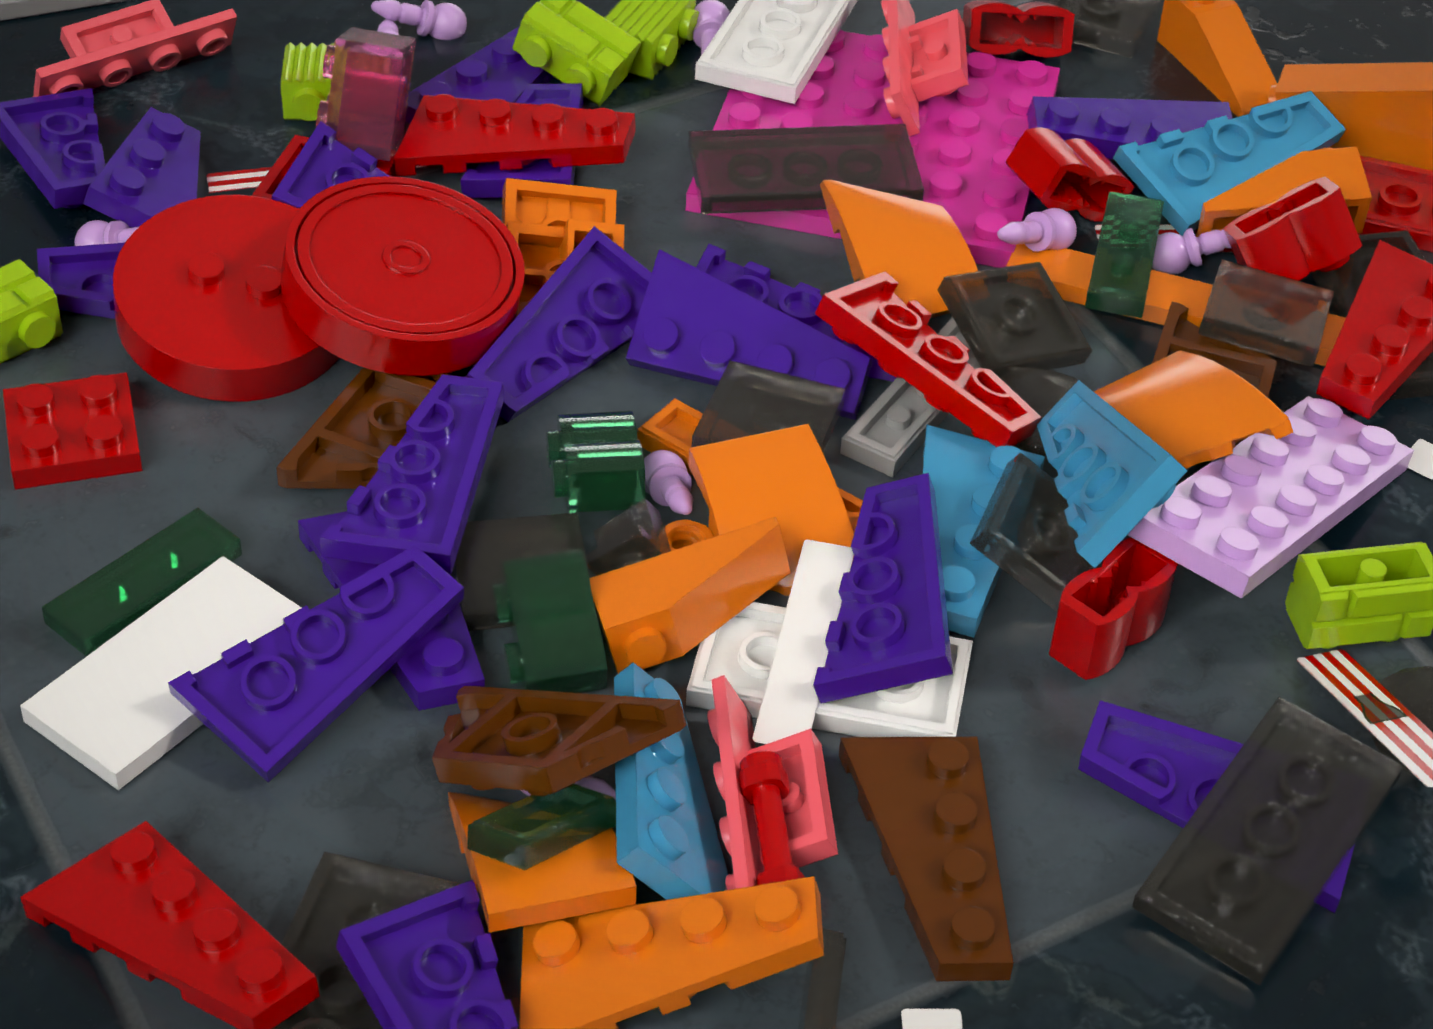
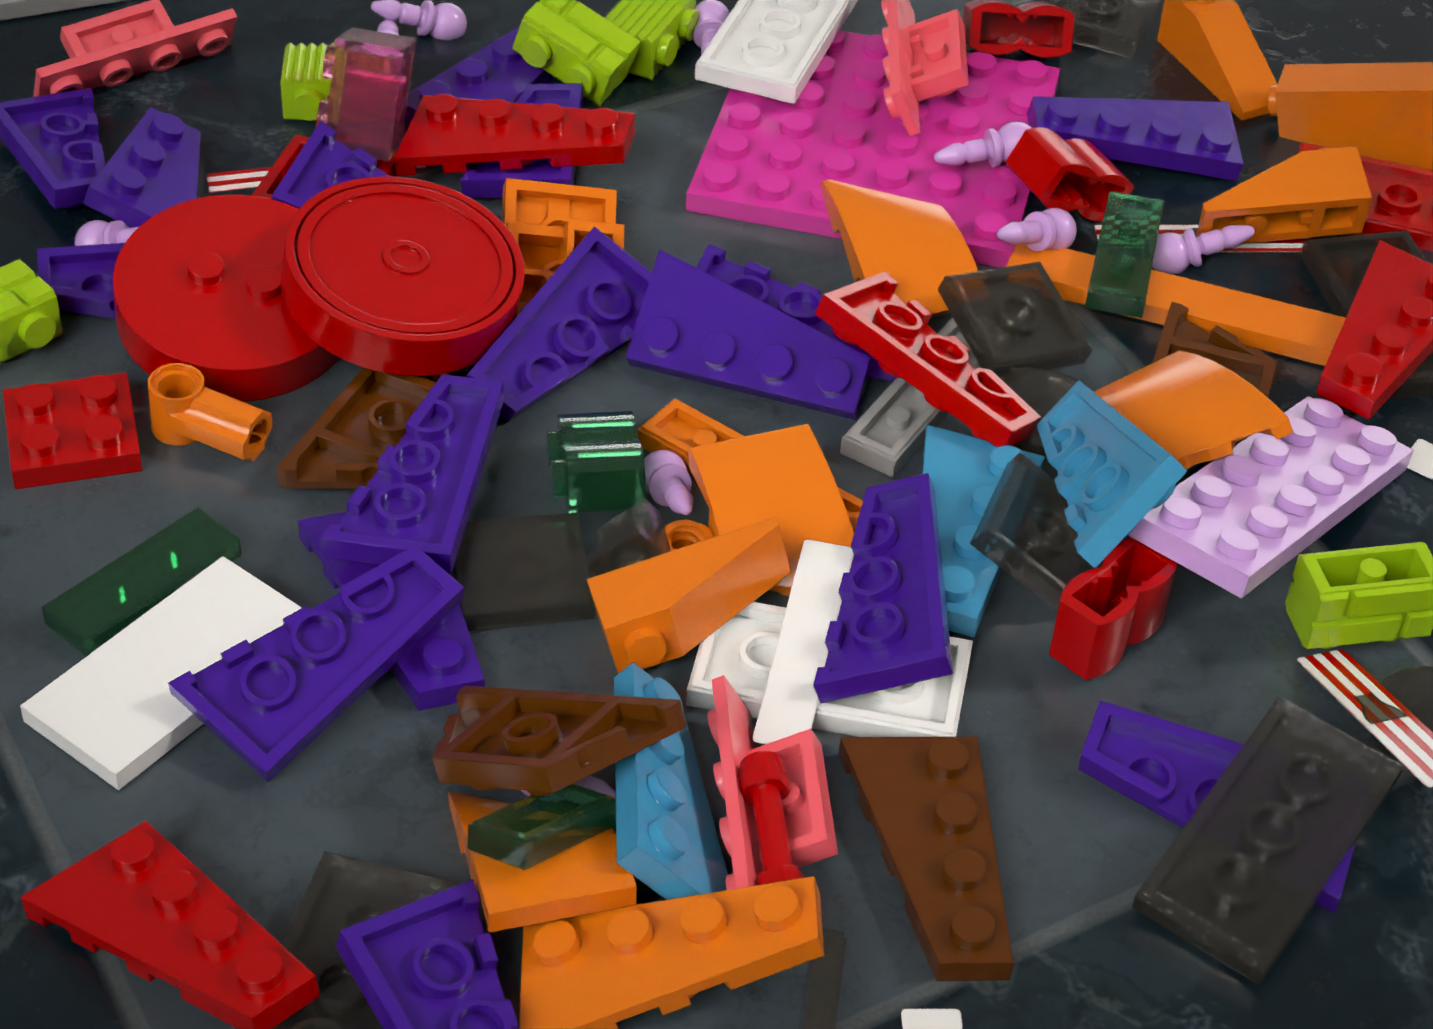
(190, 412): none -> orange piece
(551, 624): clear green brick -> none
(763, 401): clear smoke tile -> none
(786, 165): clear smoke tile -> none
(995, 147): none -> lavender bar
(1224, 153): dark azure wing -> none
(1266, 313): clear smoke tile -> none
(1297, 232): red brick -> none

